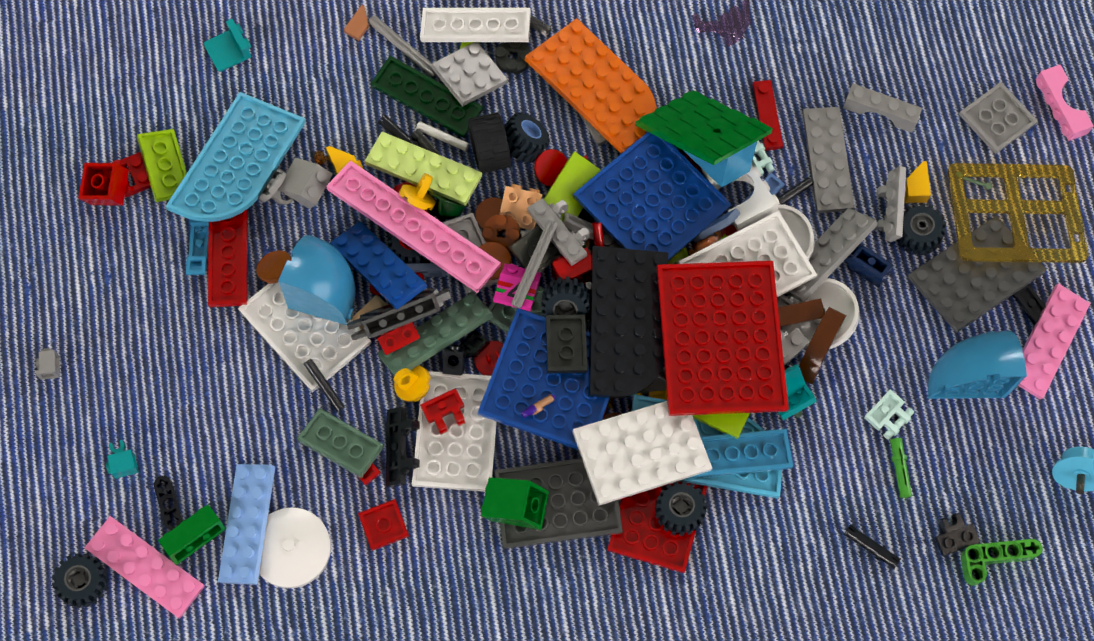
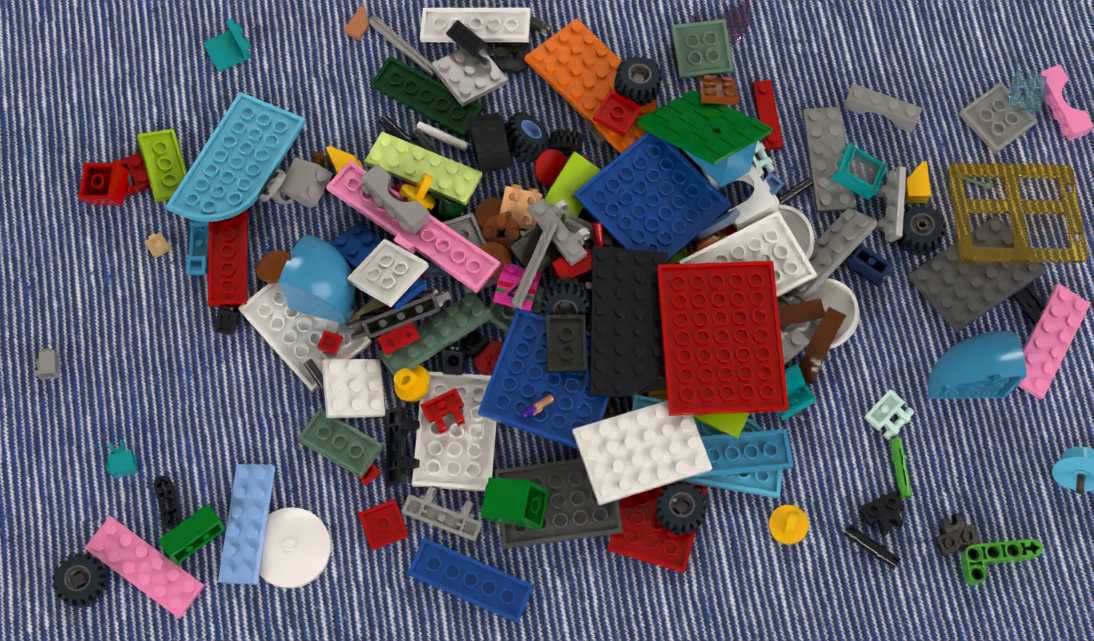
(157, 245): none -> tan tile
(227, 320): none -> black bracket
(330, 342): none -> red plate
(353, 388): none -> white plate
(387, 272): none -> white plate
(405, 244): none -> bright pink plate
(410, 215): none -> light grey arch
(427, 511): none -> light grey hinge
(469, 41): none -> black hinge
(470, 580): none -> blue plate
(566, 141): none -> black tyre
(617, 113): none -> red plate
(638, 79): none -> black wheel
(702, 49): none -> sand green plate
(718, 90): none -> dark orange plate
(788, 524): none -> yellow tile
(860, 172): none -> teal window
(884, 511): none -> black plate
(1033, 93): none -> clear light blue plate

